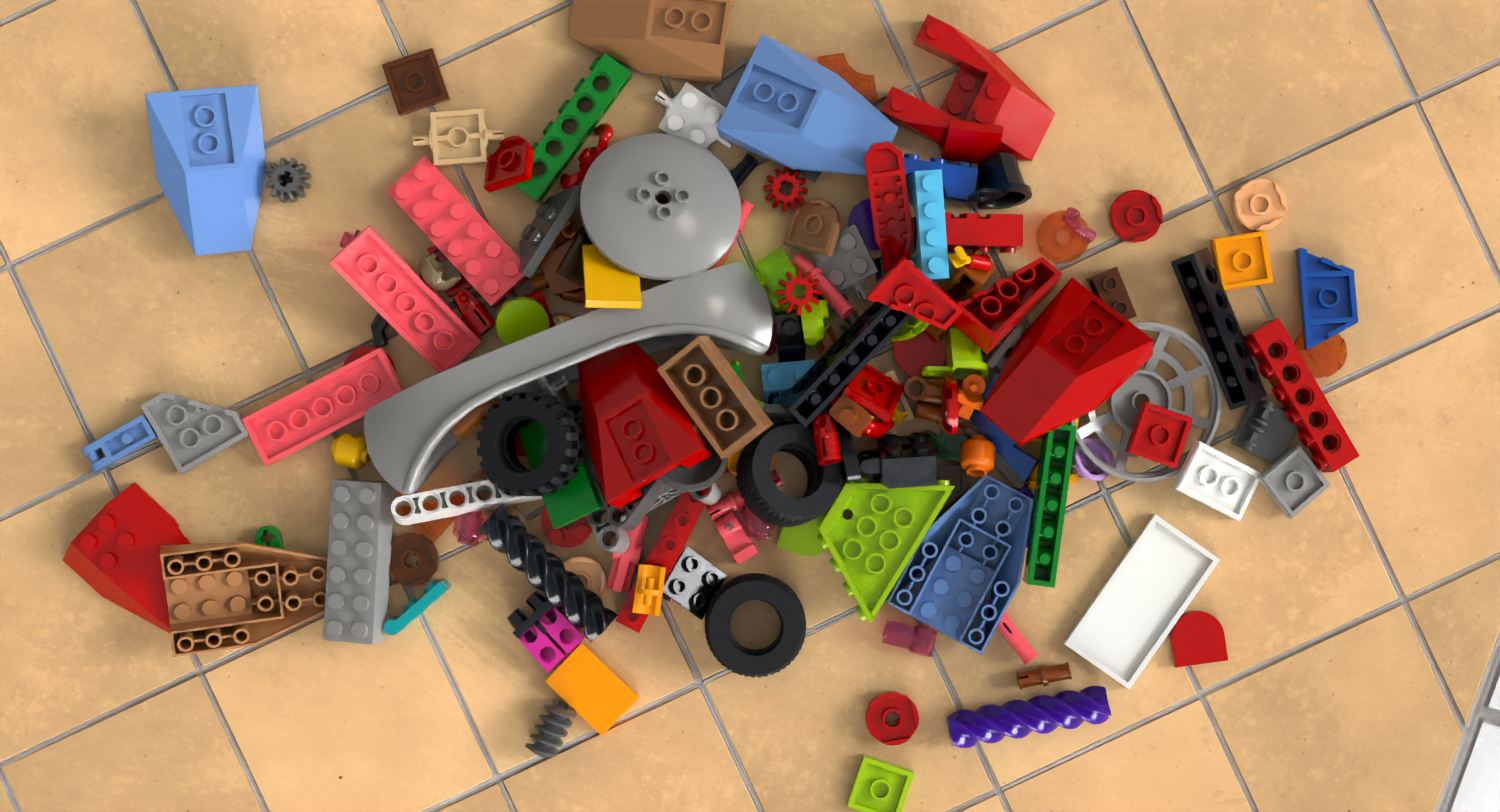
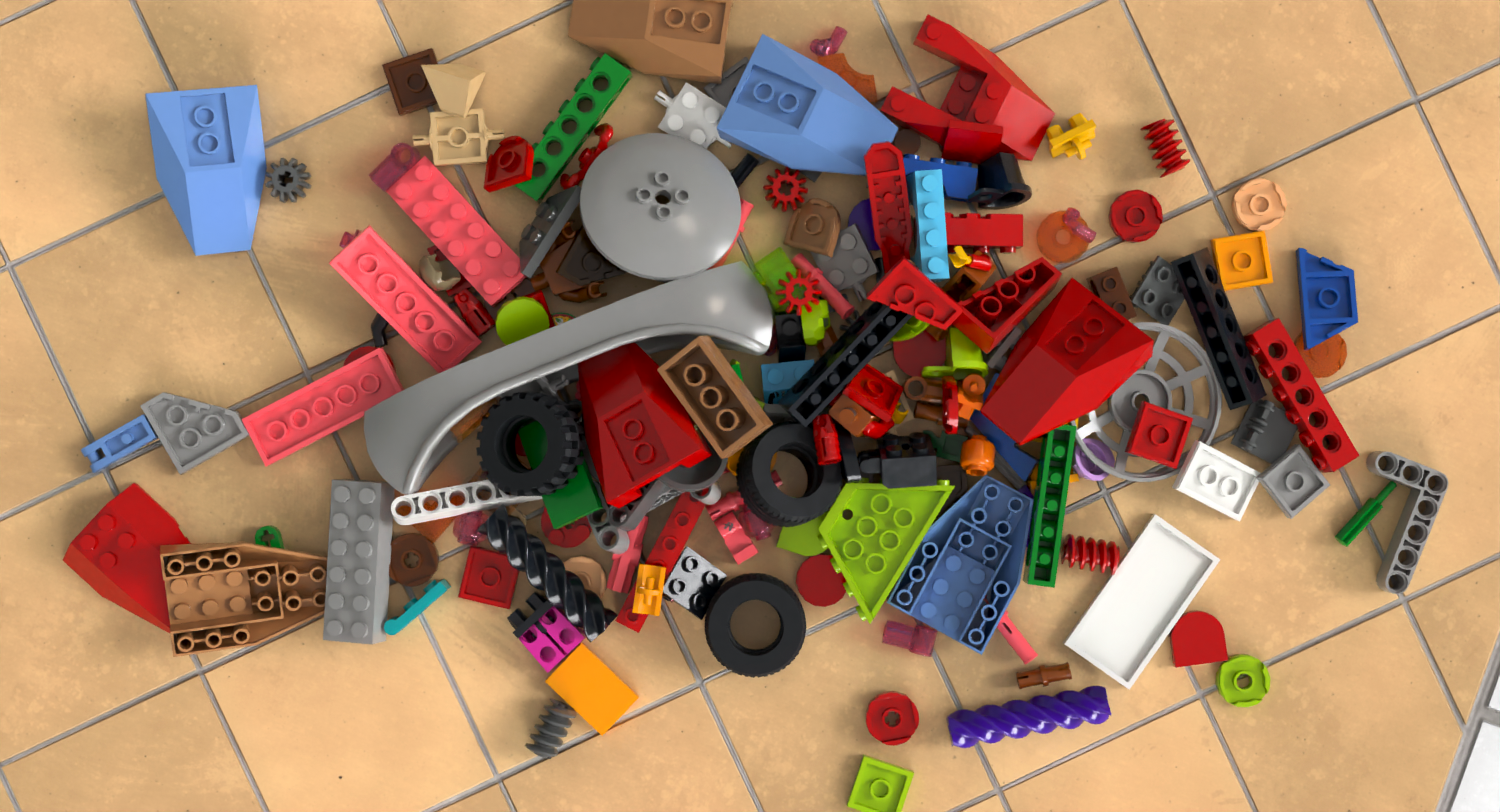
(350, 451): yellow head -> none
(392, 167): none -> clear pink piece
(454, 86): none -> tan slope
(488, 578): none -> red tile
(607, 284): yellow tile -> none
(819, 581): none -> red tile
(830, 45): none -> clear pink arm
(907, 141): none -> reddish brown tile
(1072, 141): none -> yellow hips
(1090, 553): none -> red piece
(1158, 292): none -> dark grey hinge
(1165, 146): none -> red piece
(1258, 680): none -> lime tile
(1363, 516): none -> green axle
(1410, 516): none -> light grey beam

